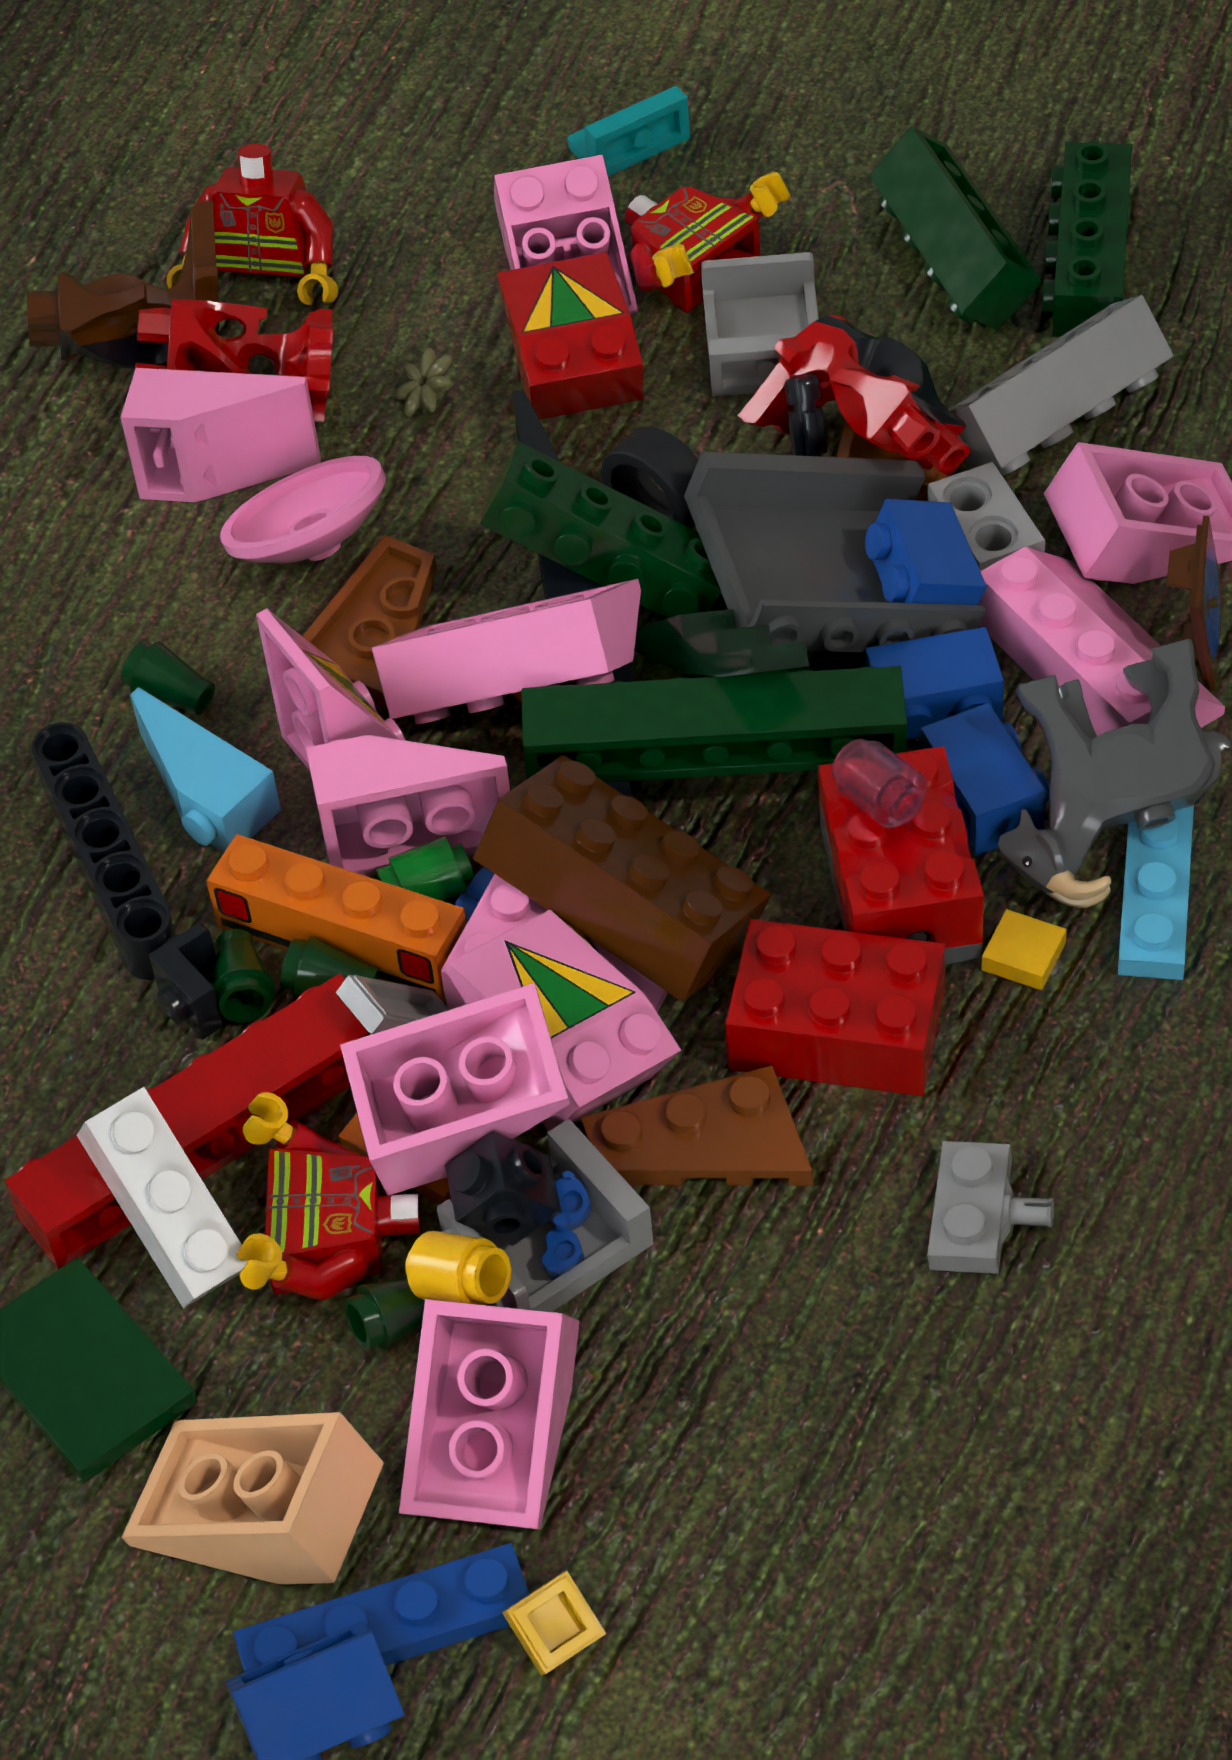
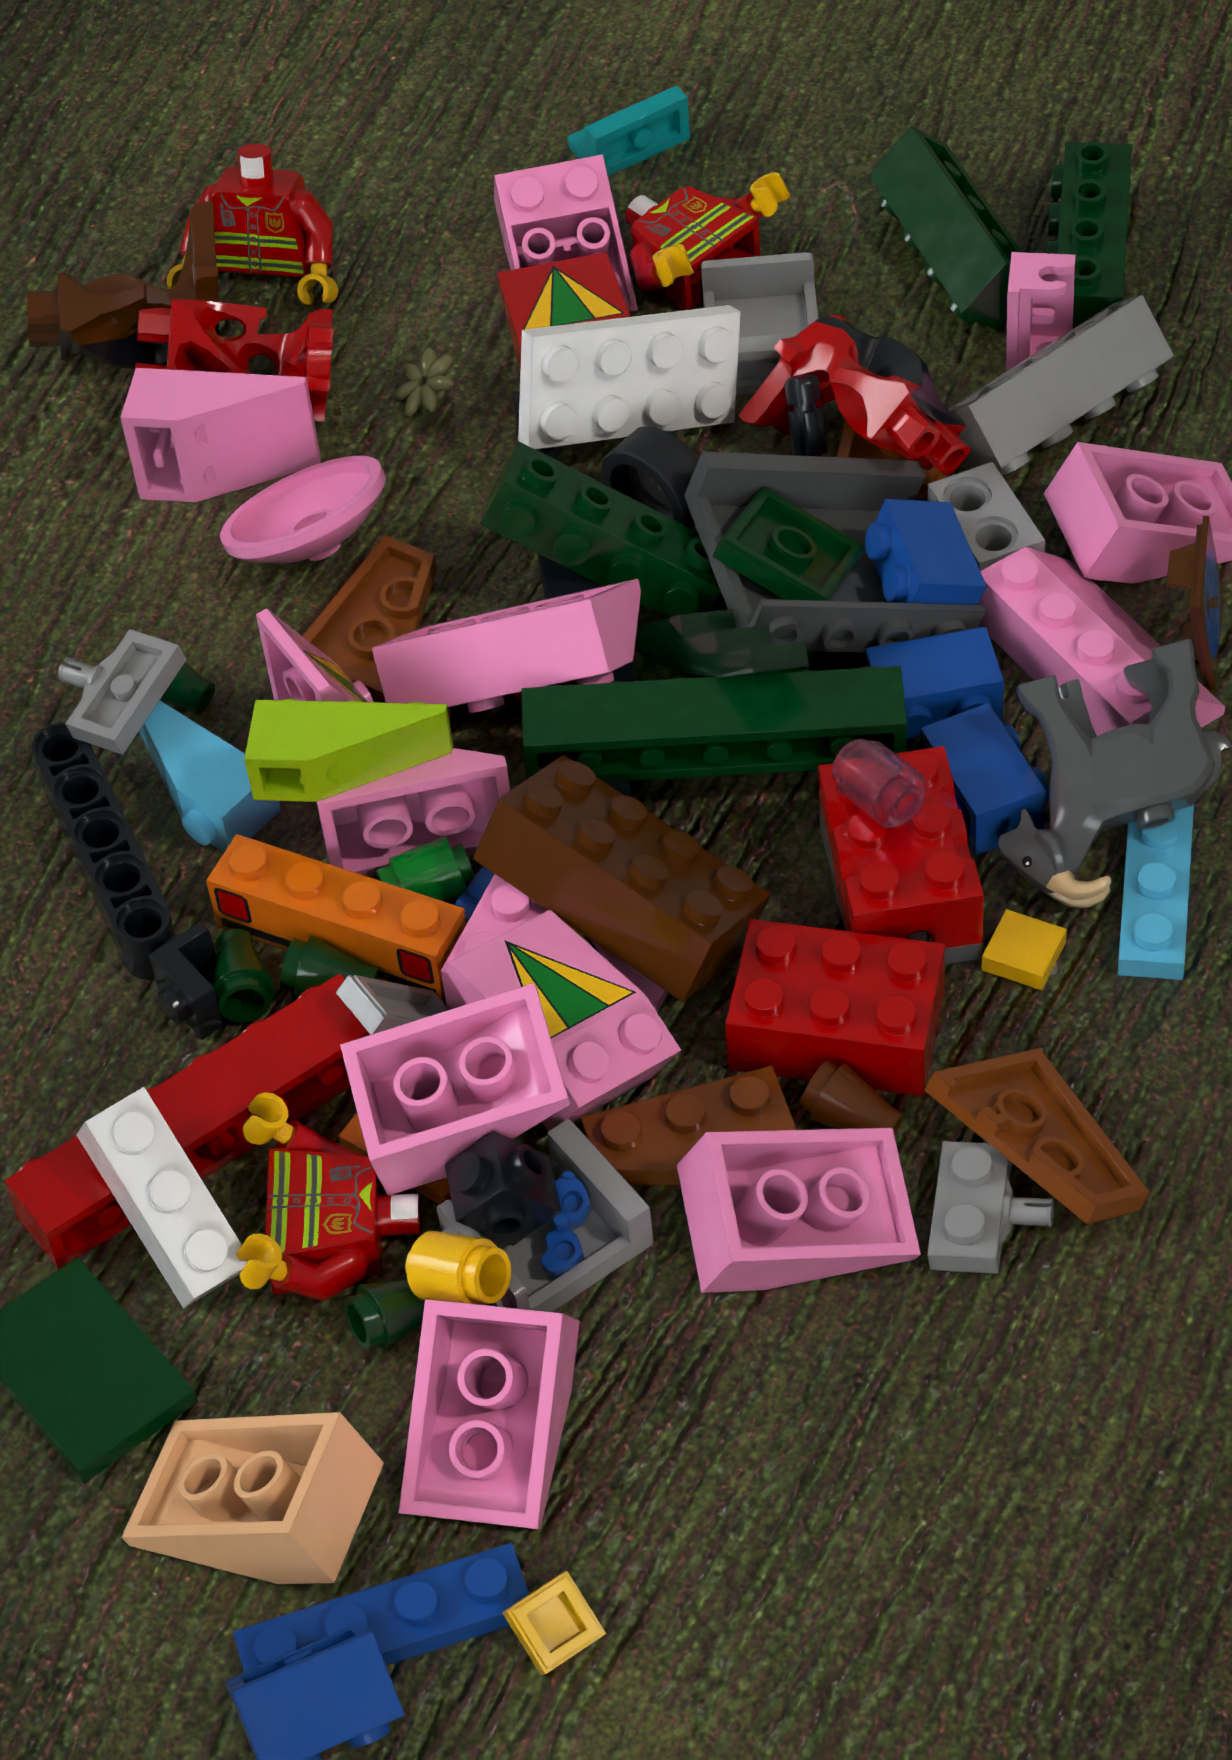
(121, 689): none -> light grey plate
(334, 746): none -> lime slope
(627, 375): none -> white plate
(788, 549): none -> dark green tile
(794, 1206): none -> bright pink slope
(846, 1101): none -> reddish brown cone
(1038, 302): none -> bright pink hinge
(1042, 1129): none -> dark orange wing

